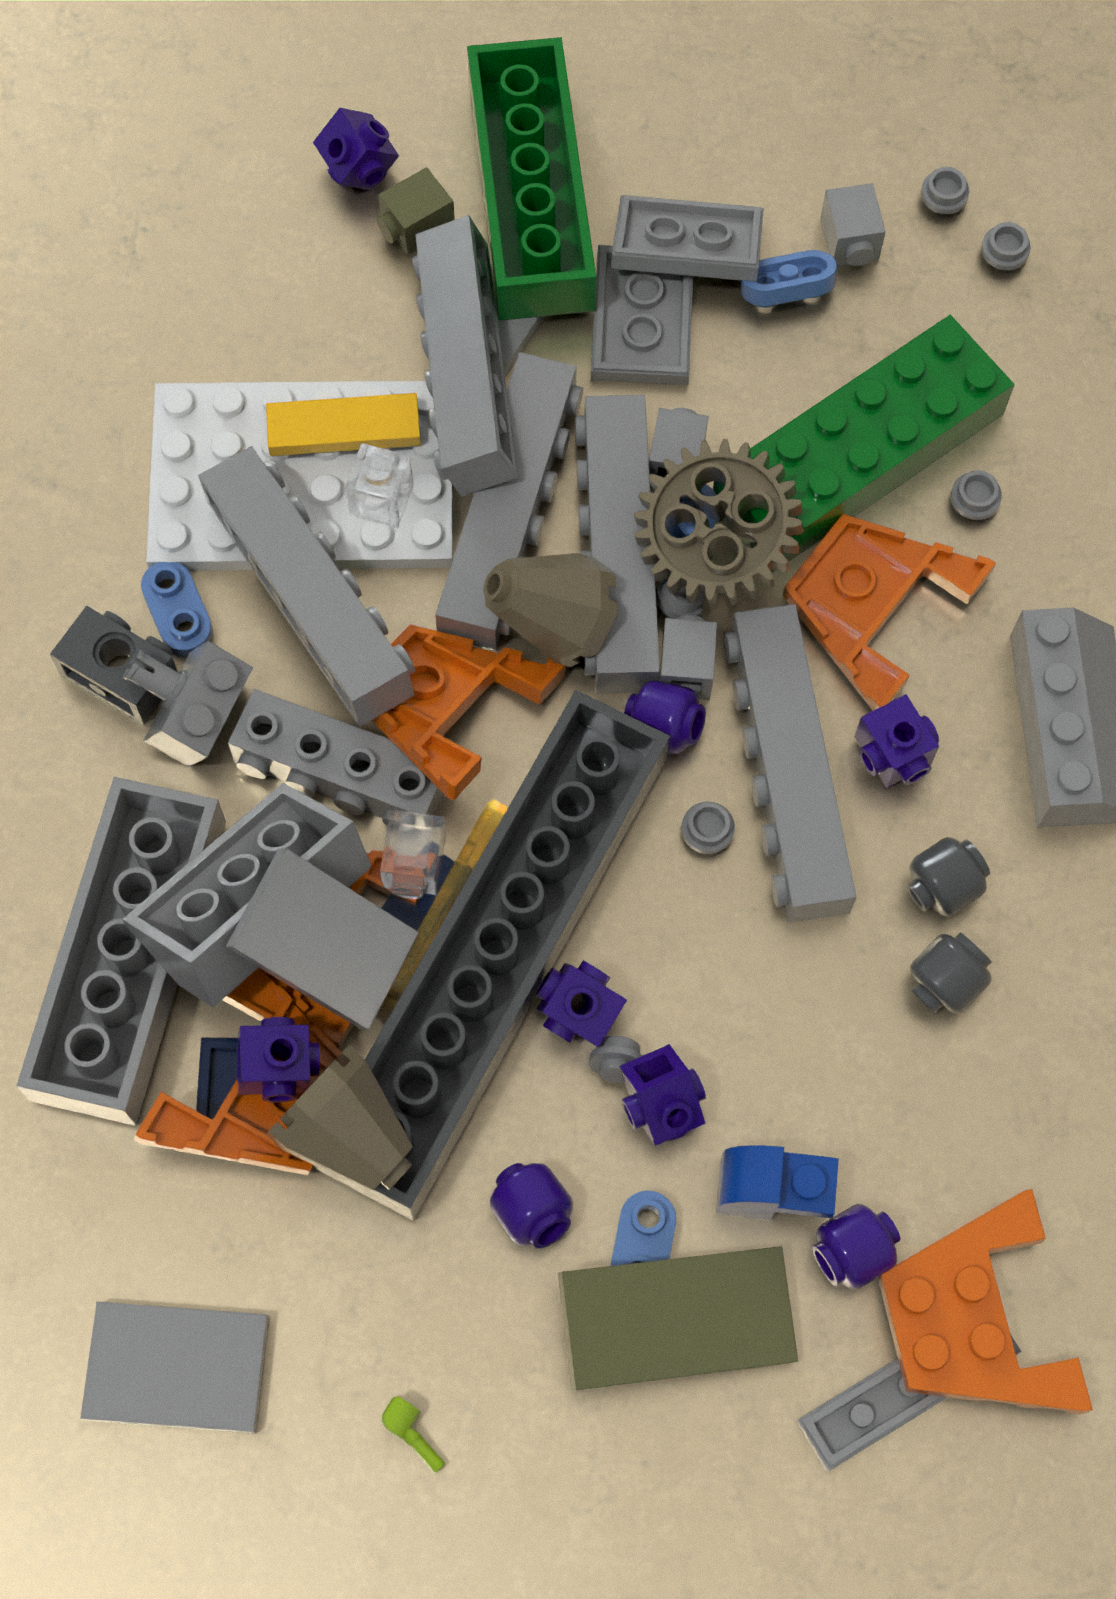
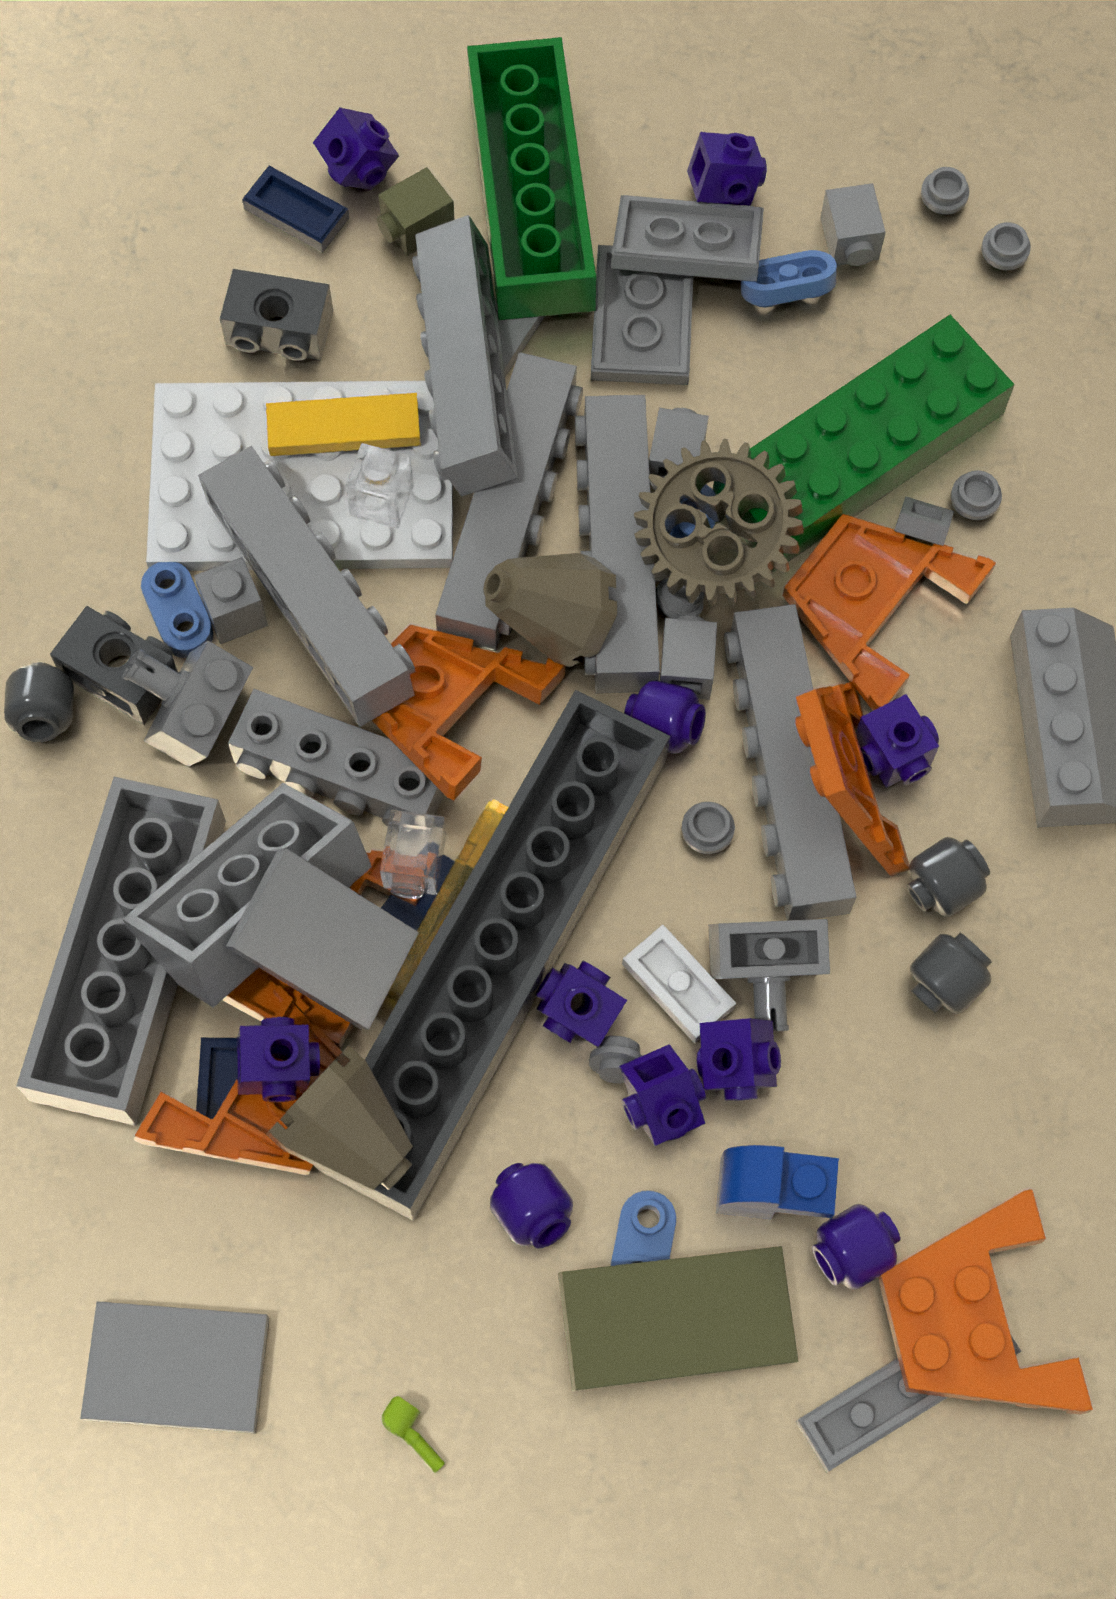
(38, 702): none -> dark grey head
(231, 600): none -> light grey brick
(258, 297): none -> dark grey brick
(295, 208): none -> dark blue tile
(678, 982): none -> white plate
(726, 168): none -> dark purple brick
(738, 1057): none -> dark purple brick
(768, 957): none -> light grey brick
(840, 773): none -> orange wing
(924, 521): none -> light grey tile

